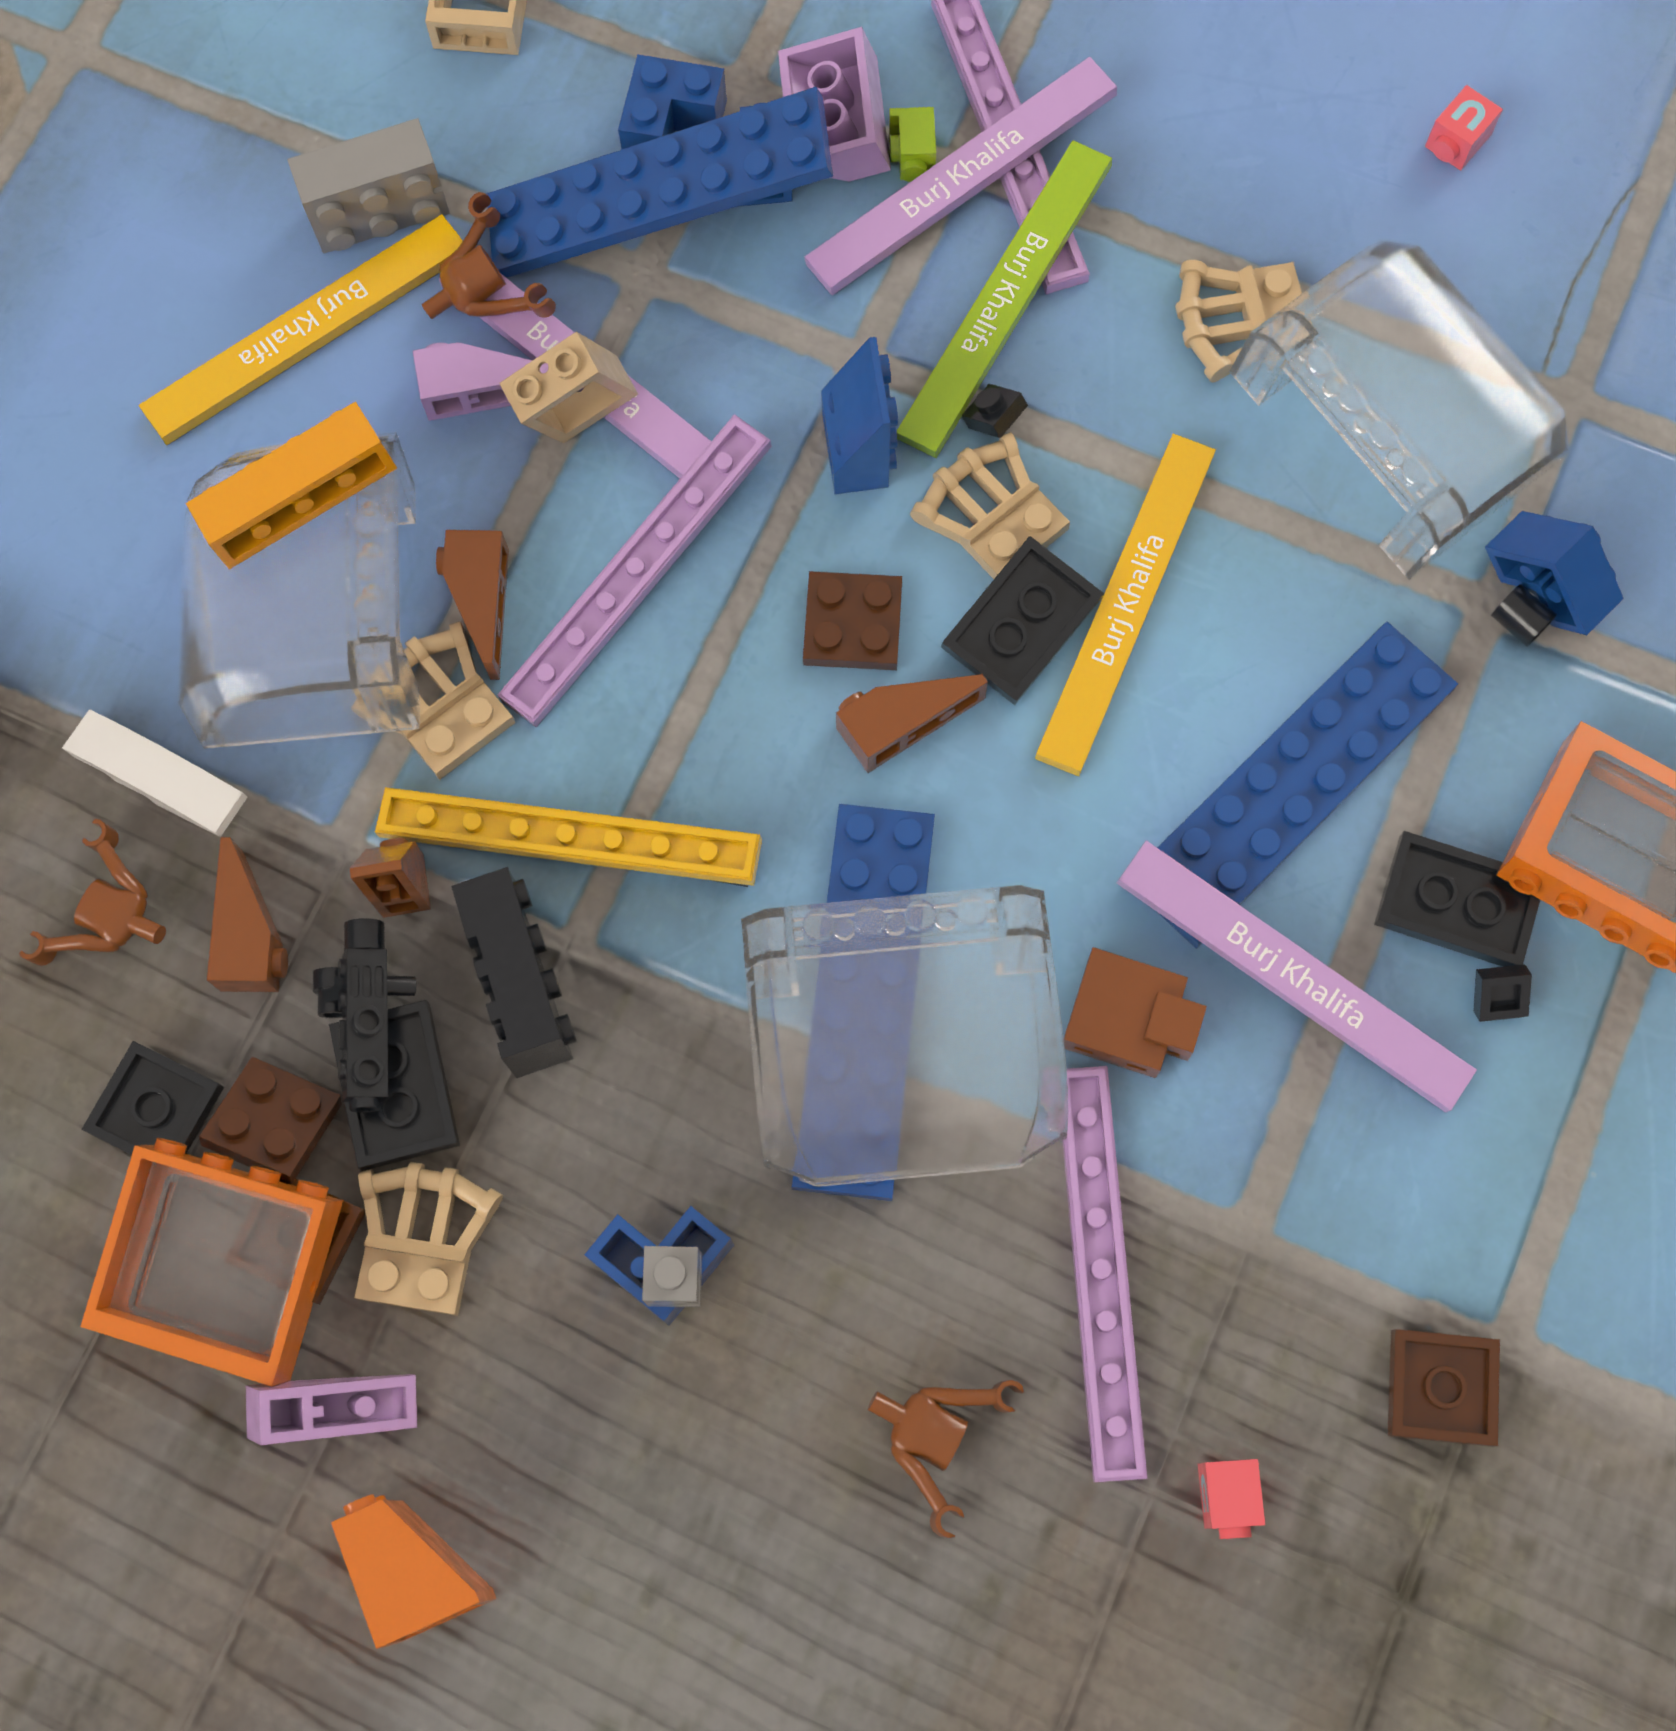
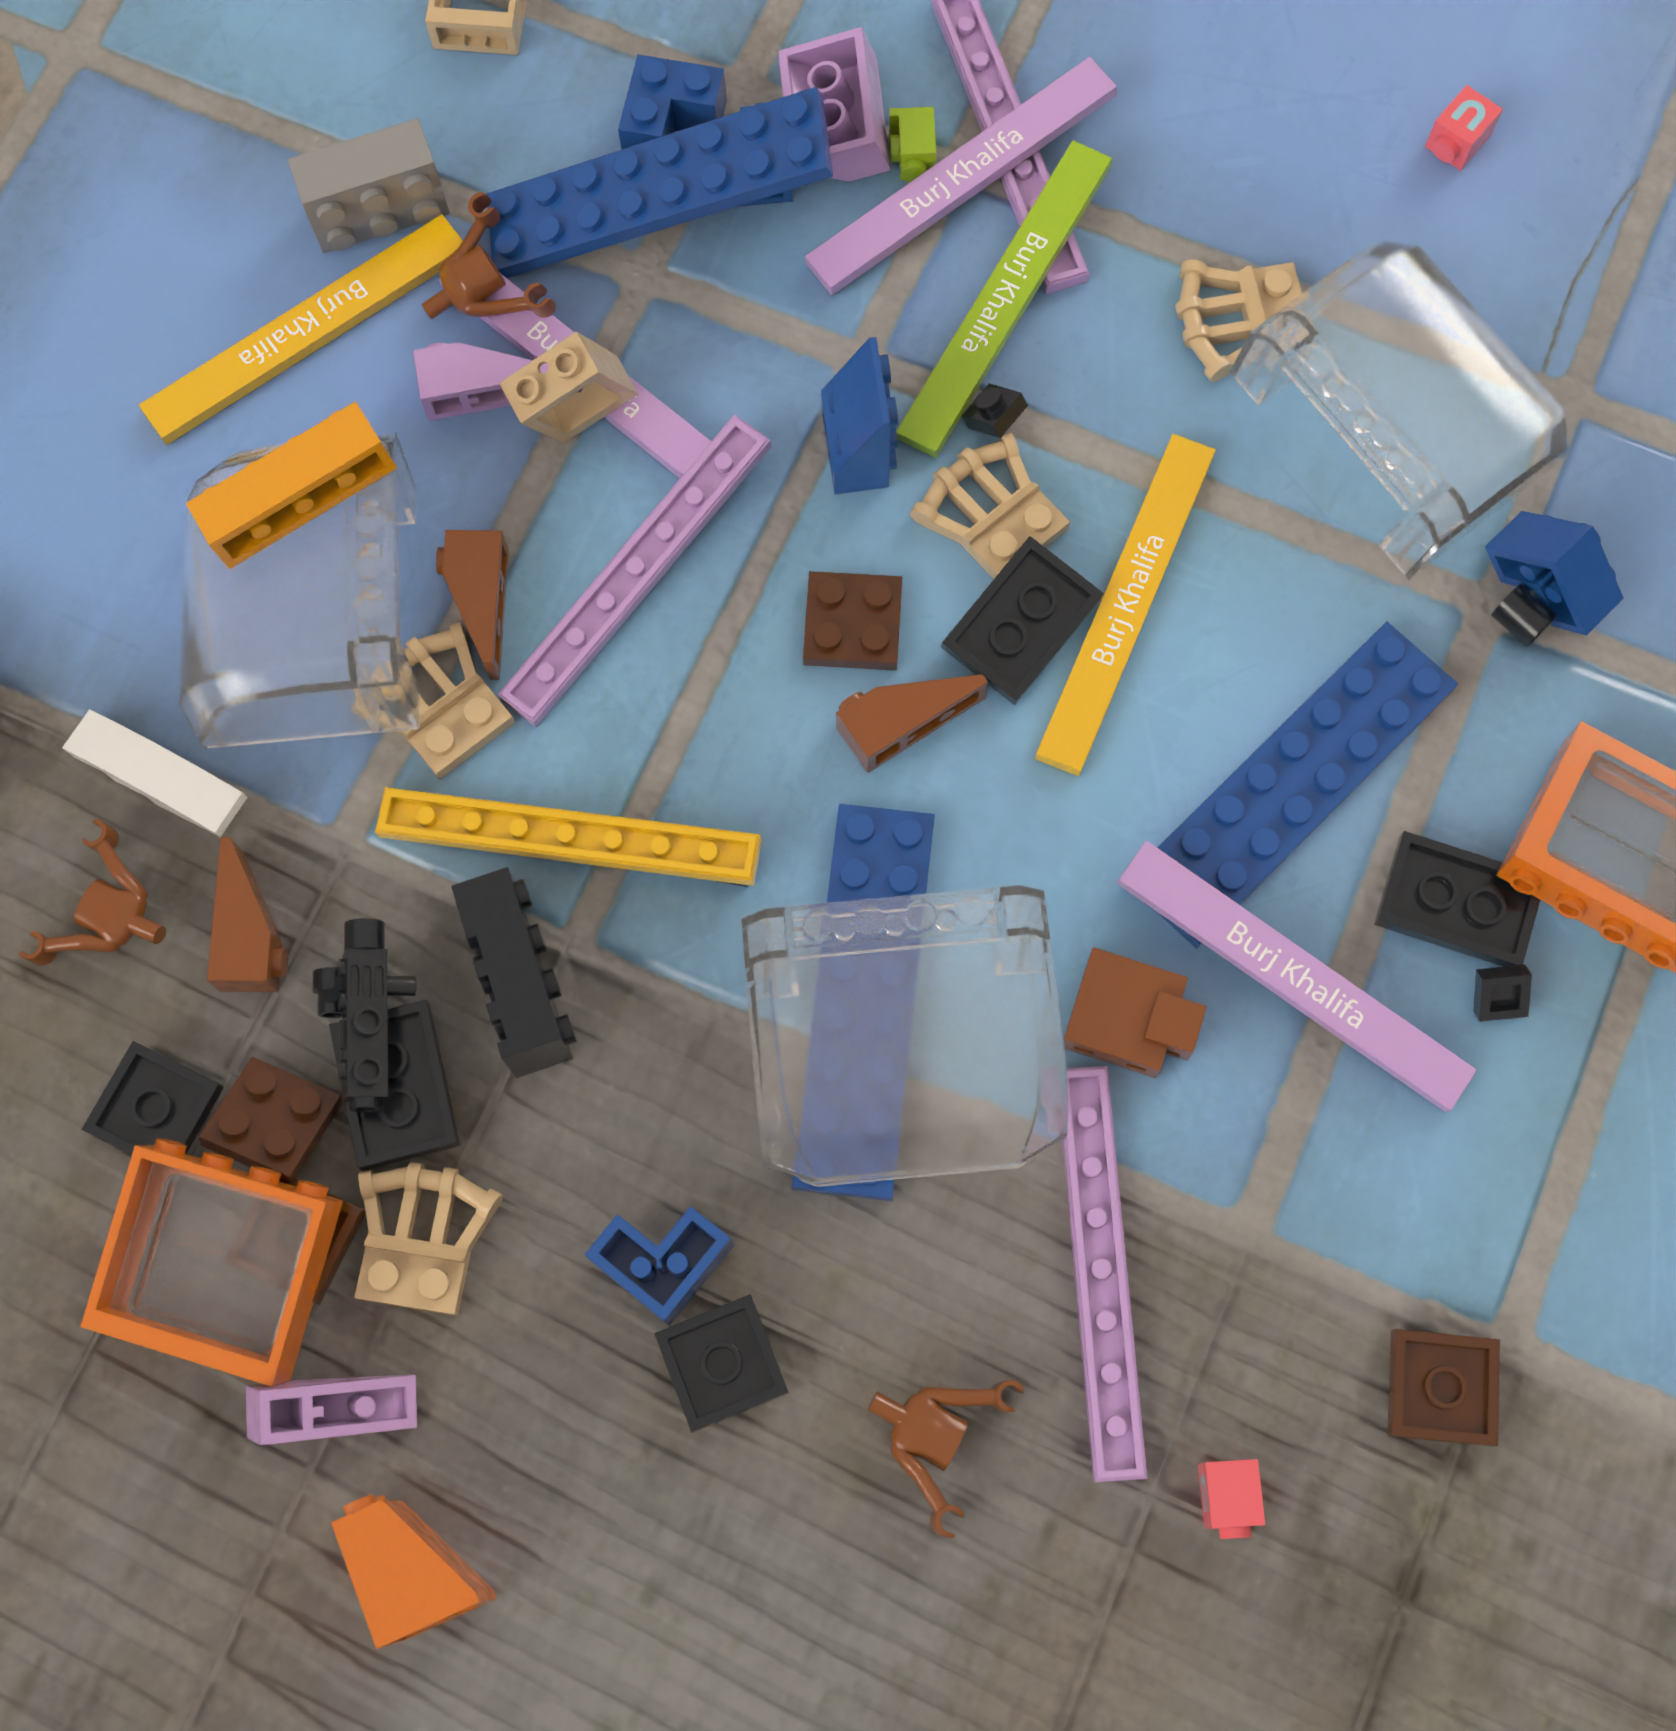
(393, 877): dark orange slope -> none
(672, 1276): light grey brick -> none
(721, 1363): none -> black plate

